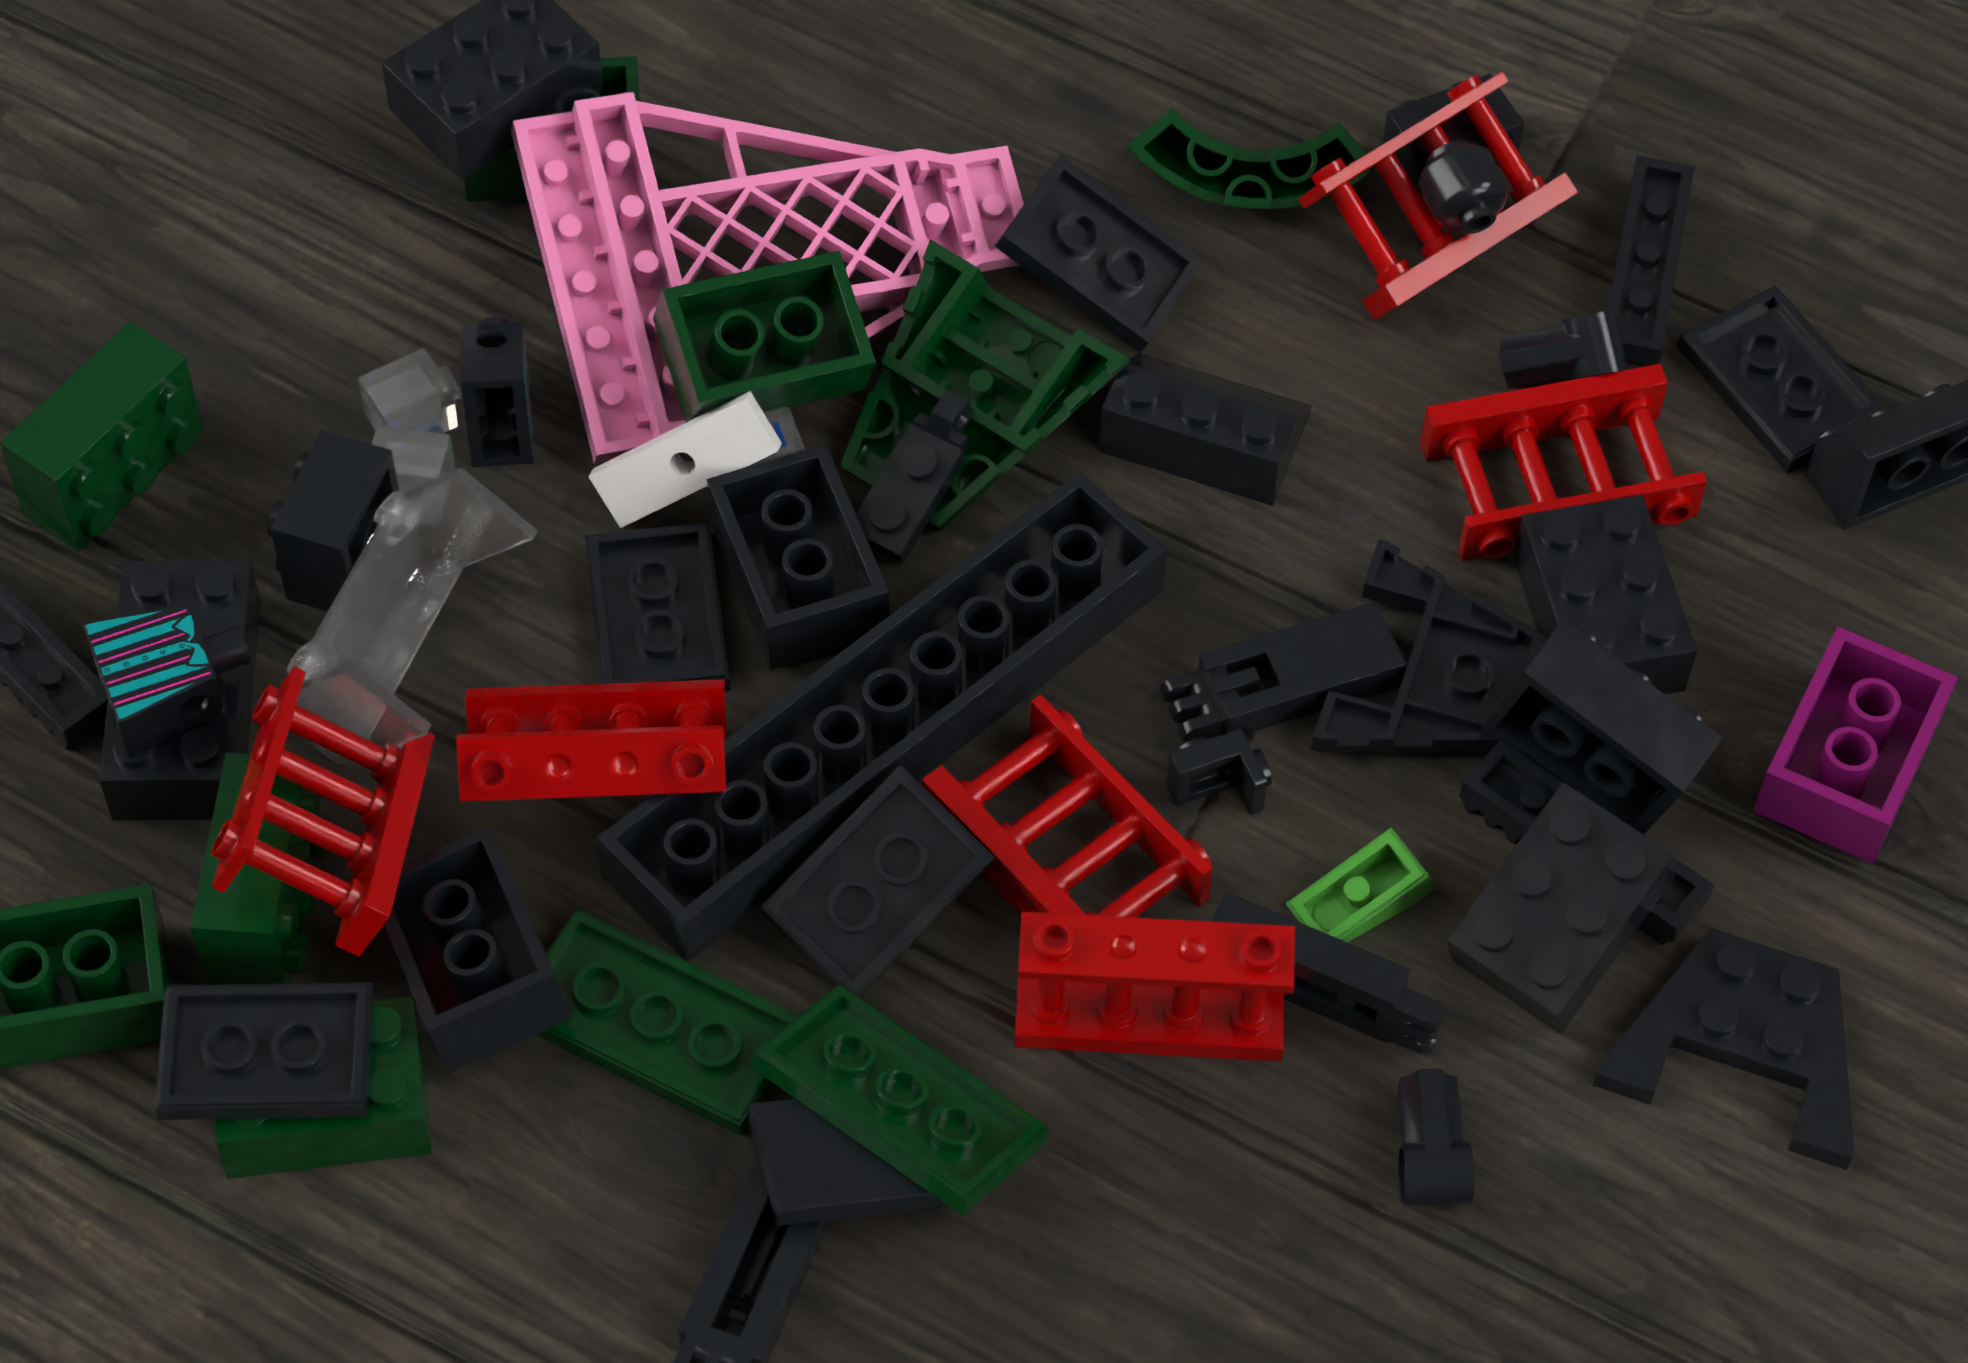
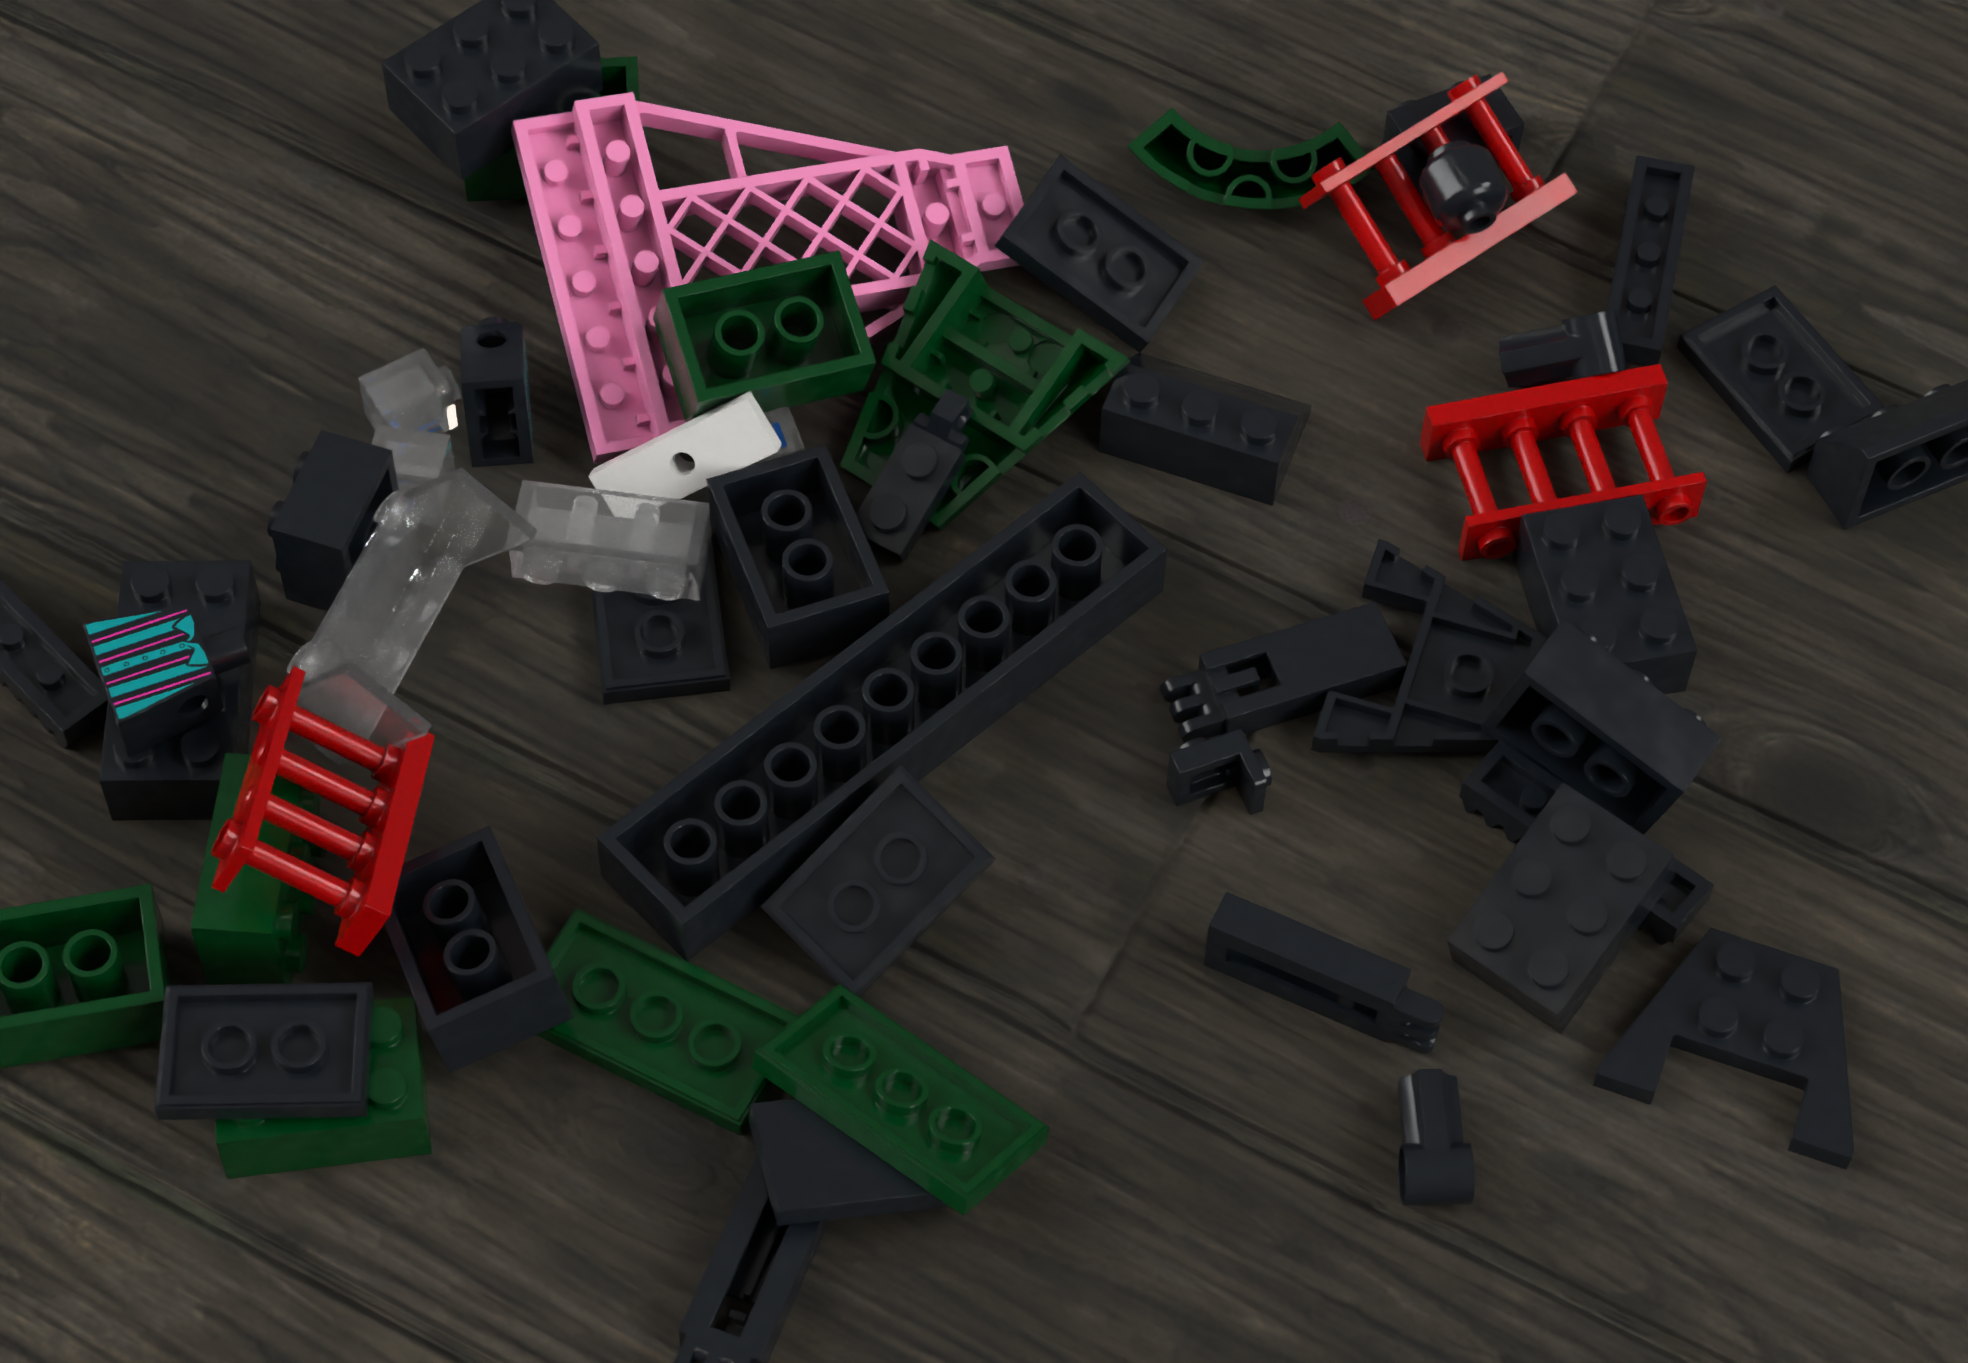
(103, 436): dark green brick -> none
(593, 740): red fence -> none
(613, 540): none -> clear brick
(1047, 889): red fence -> none
(1153, 986): red fence -> none
(1364, 890): bright green slope -> none
(1855, 744): magenta brick -> none

